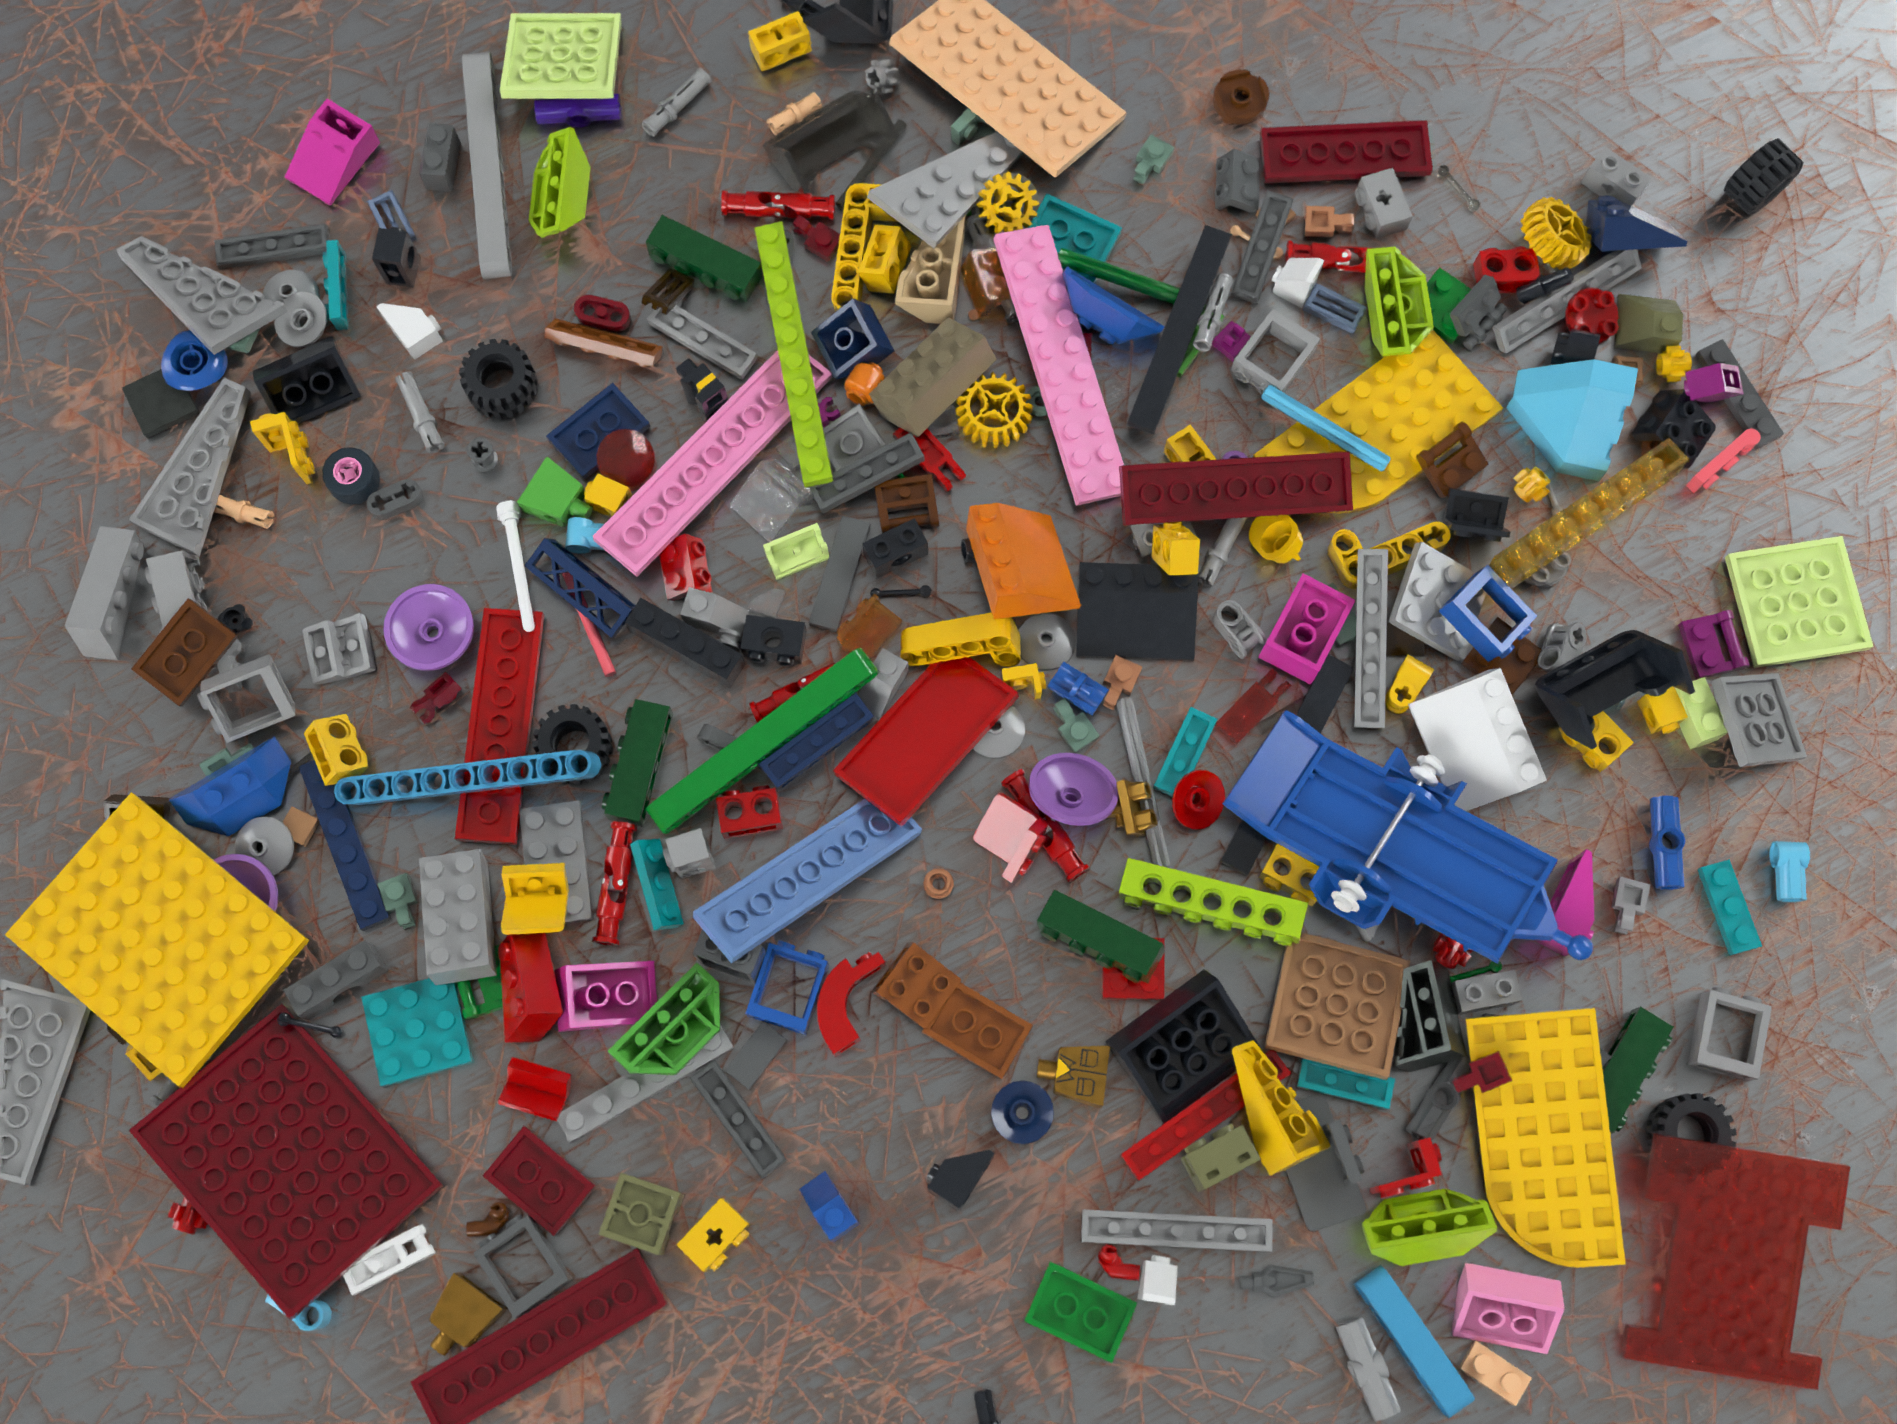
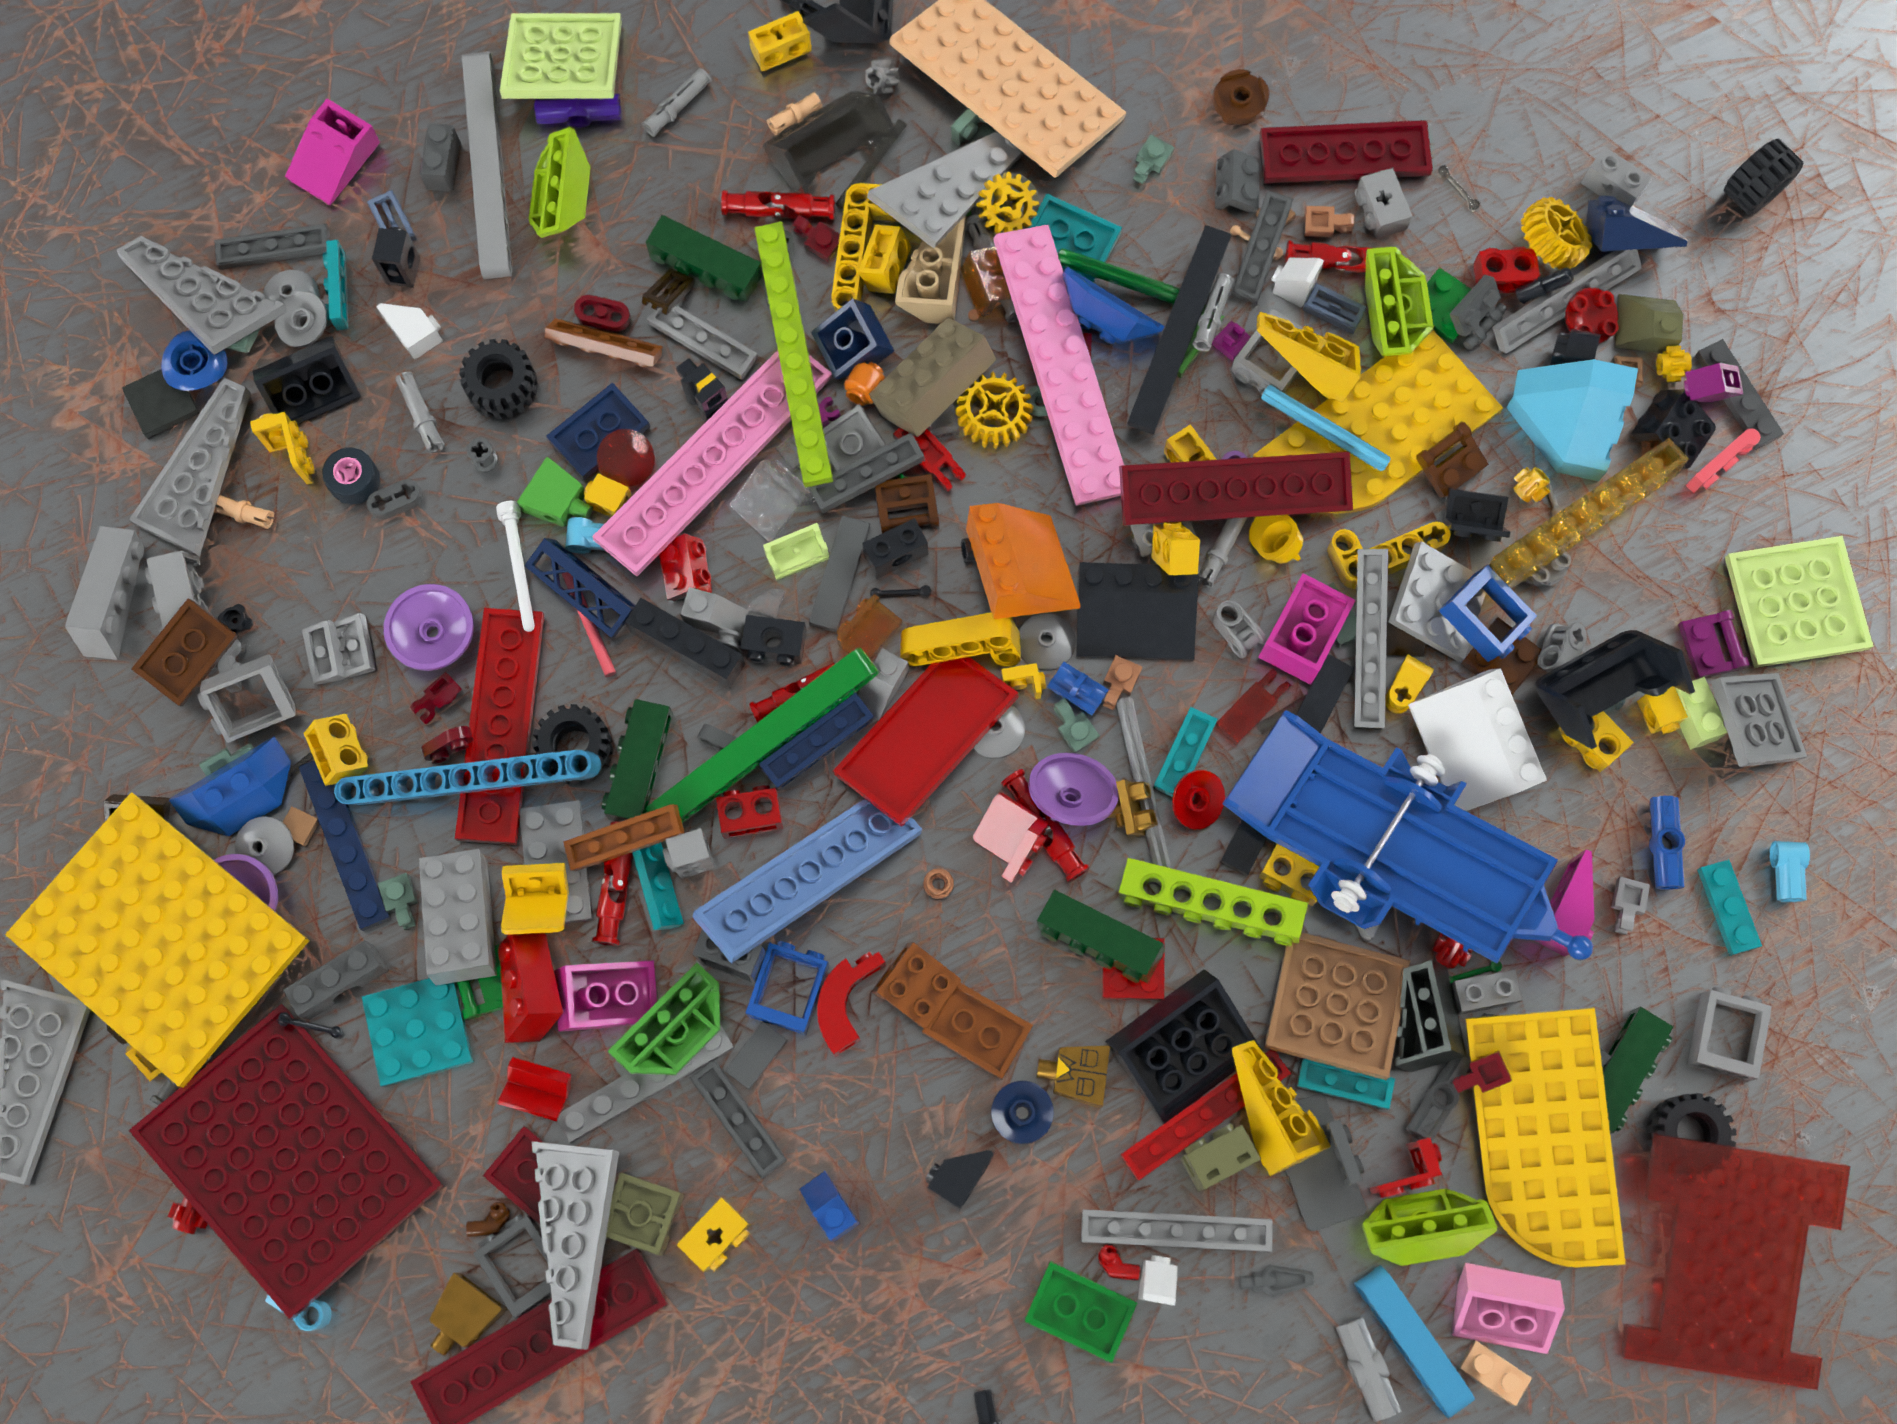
(388, 1260): white plate -> none
(447, 743): none -> dark red plate
(574, 1224): none -> light grey wing
(623, 837): none -> dark orange plate
(1324, 361): none -> yellow wedge

